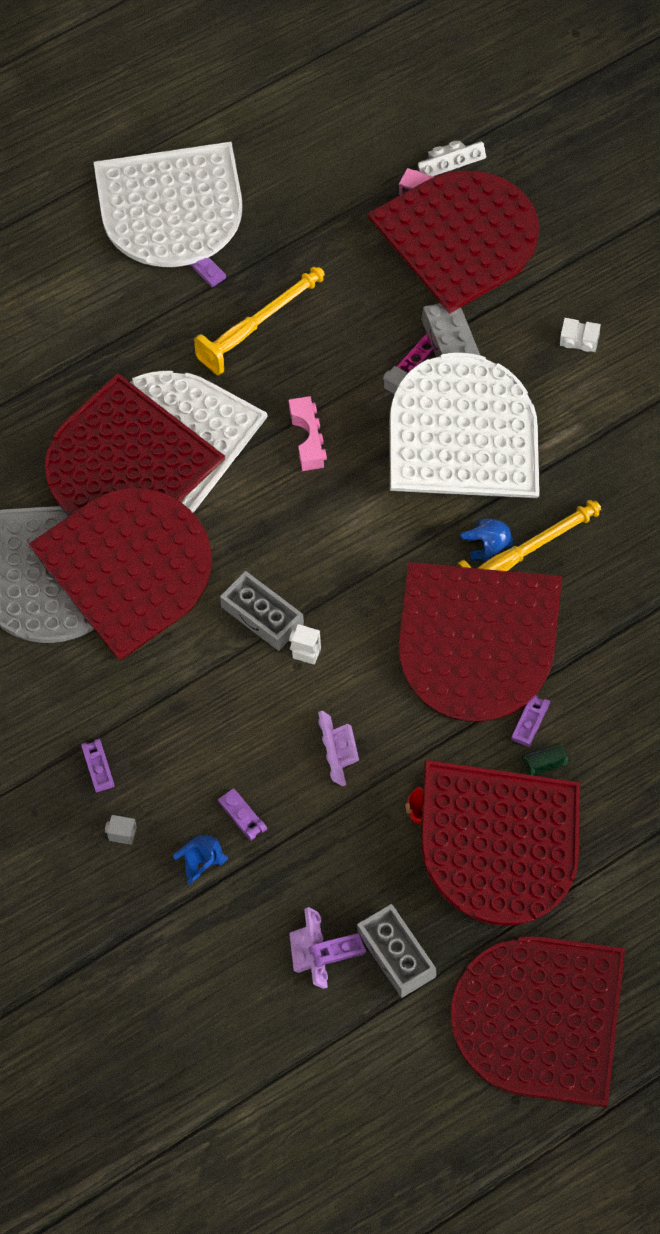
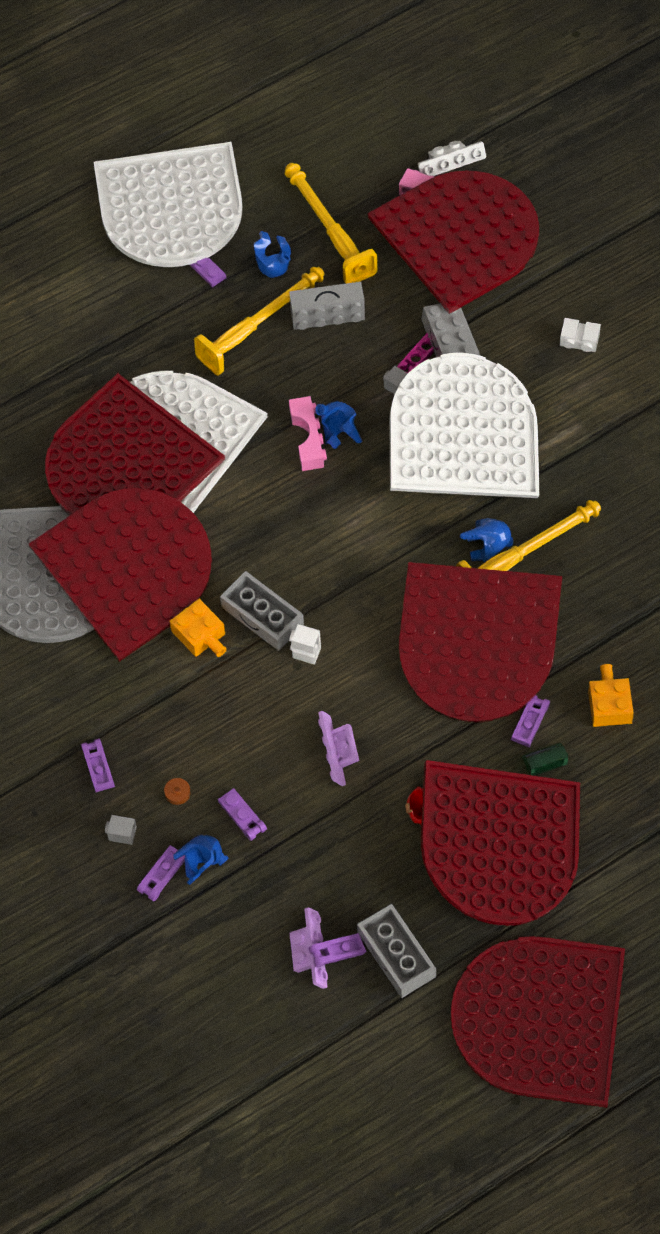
(160, 874): none -> medium lavender plate
(177, 791): none -> dark orange wheel
(199, 629): none -> light orange brick
(275, 264): none -> blue piece
(327, 305): none -> light grey brick
(337, 418): none -> blue piece
(356, 265): none -> yellow piece
(610, 699): none -> light orange brick

